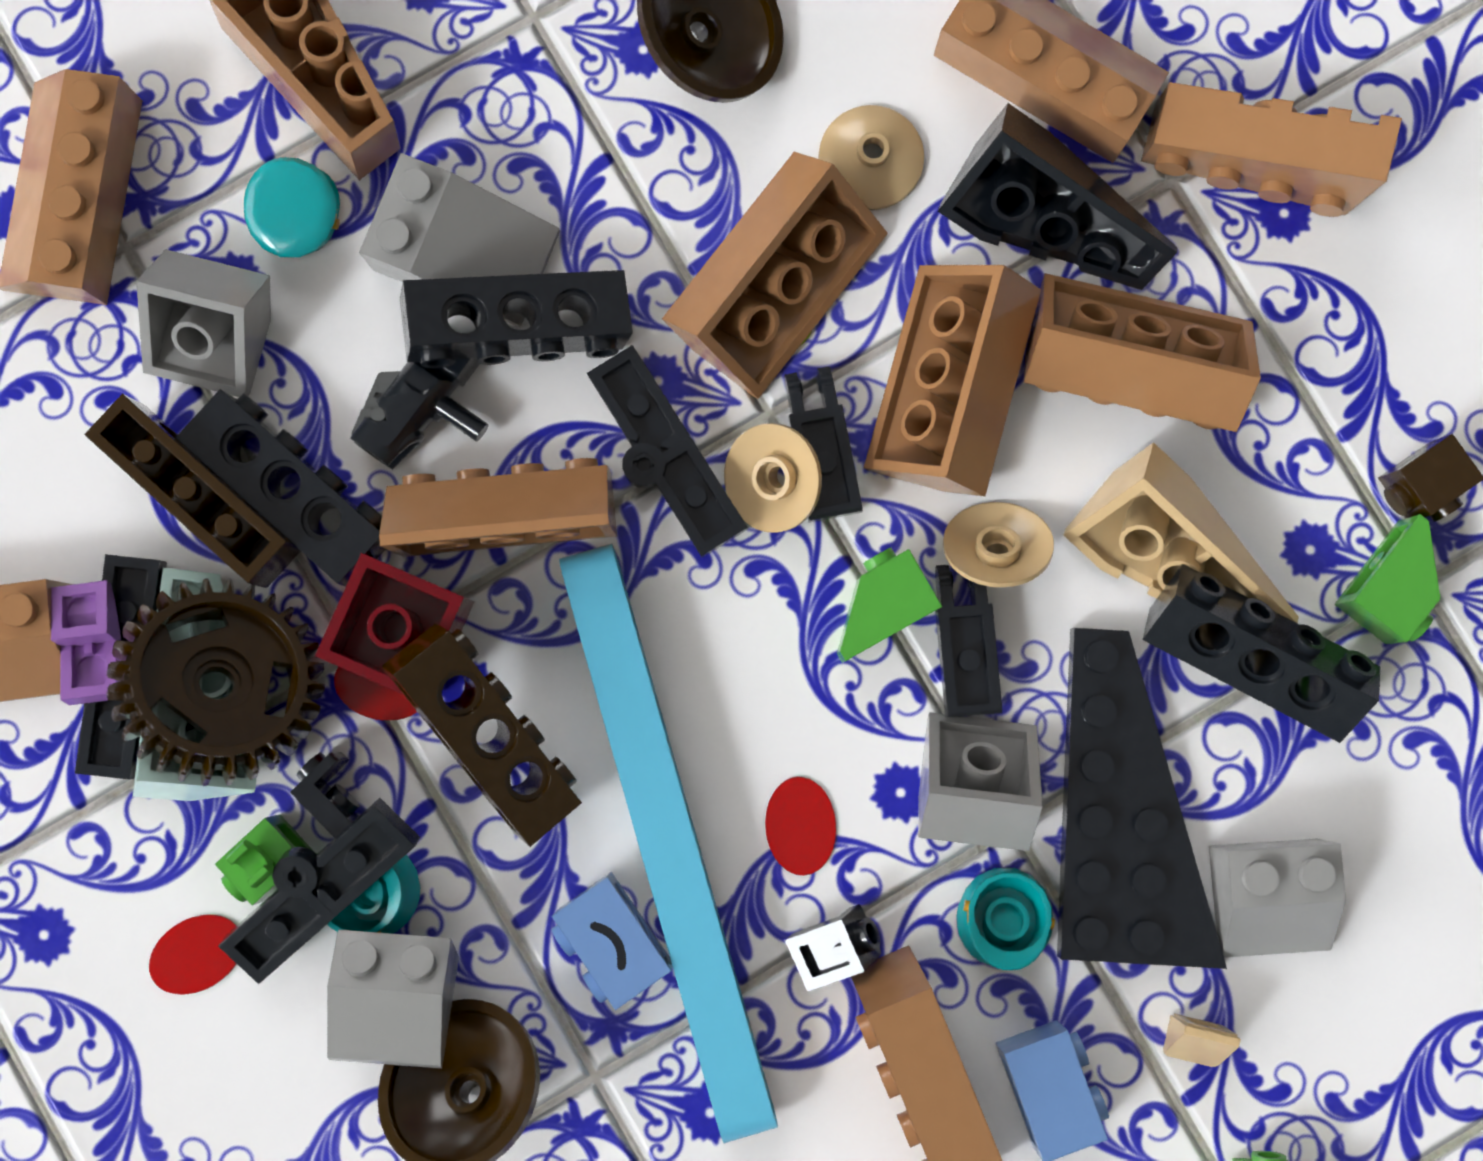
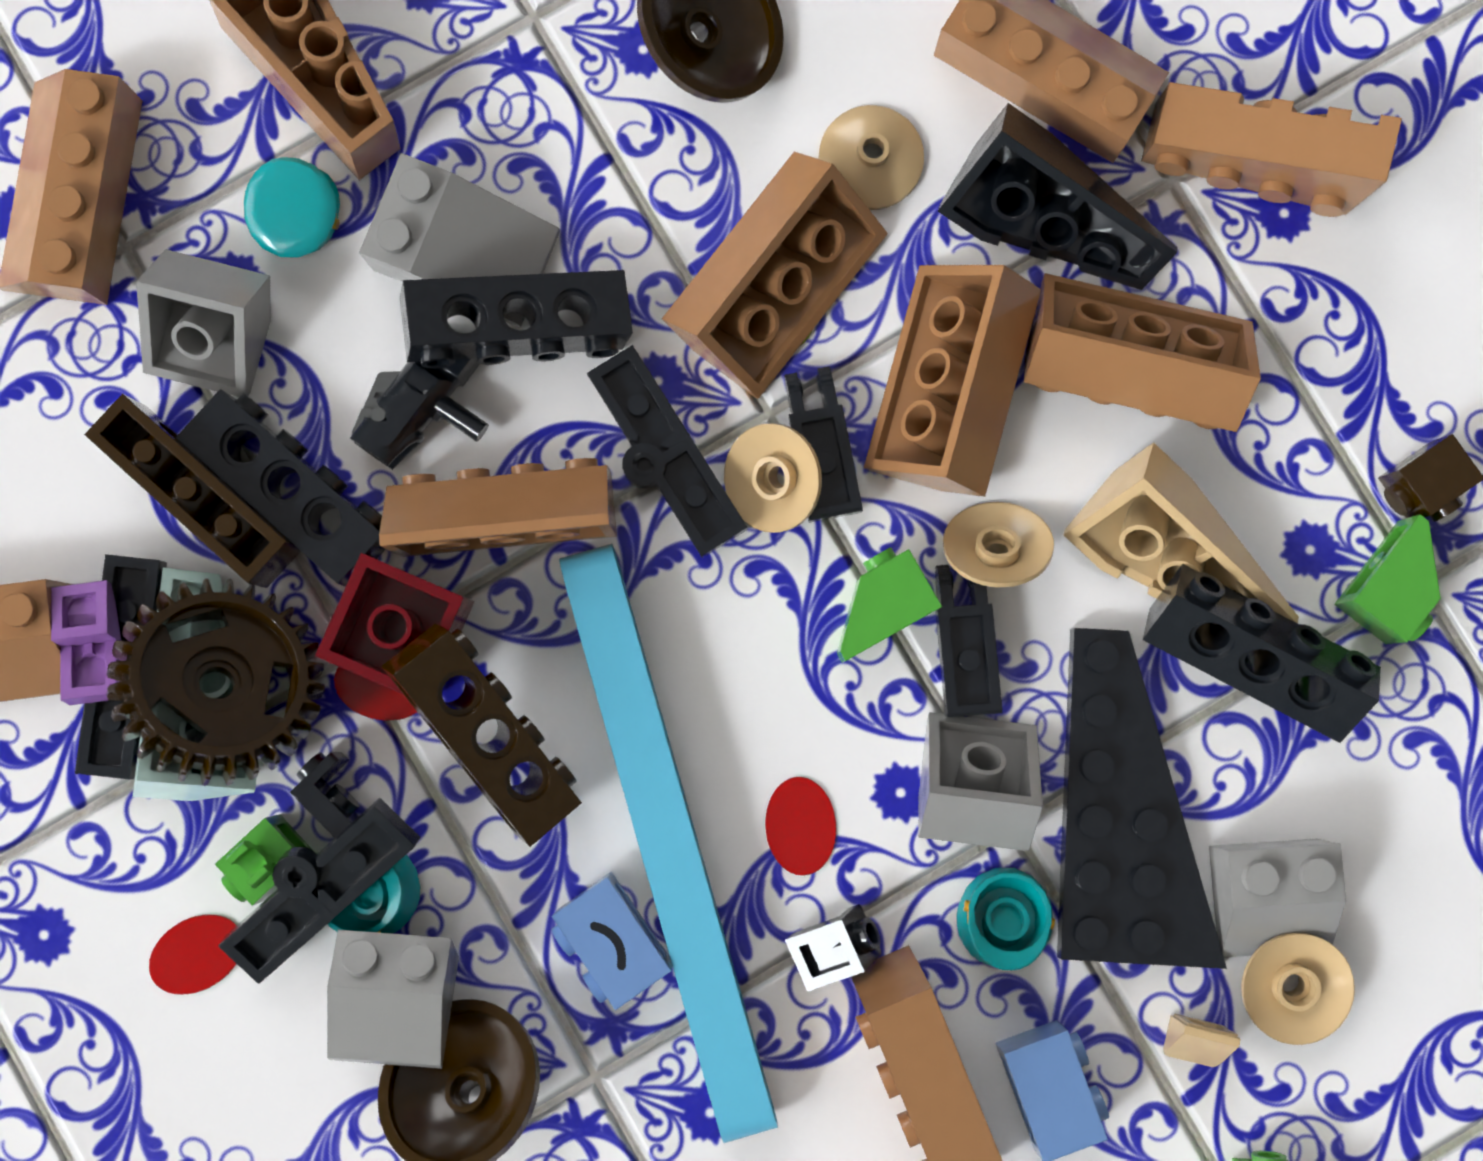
(1318, 1001): none -> tan dish

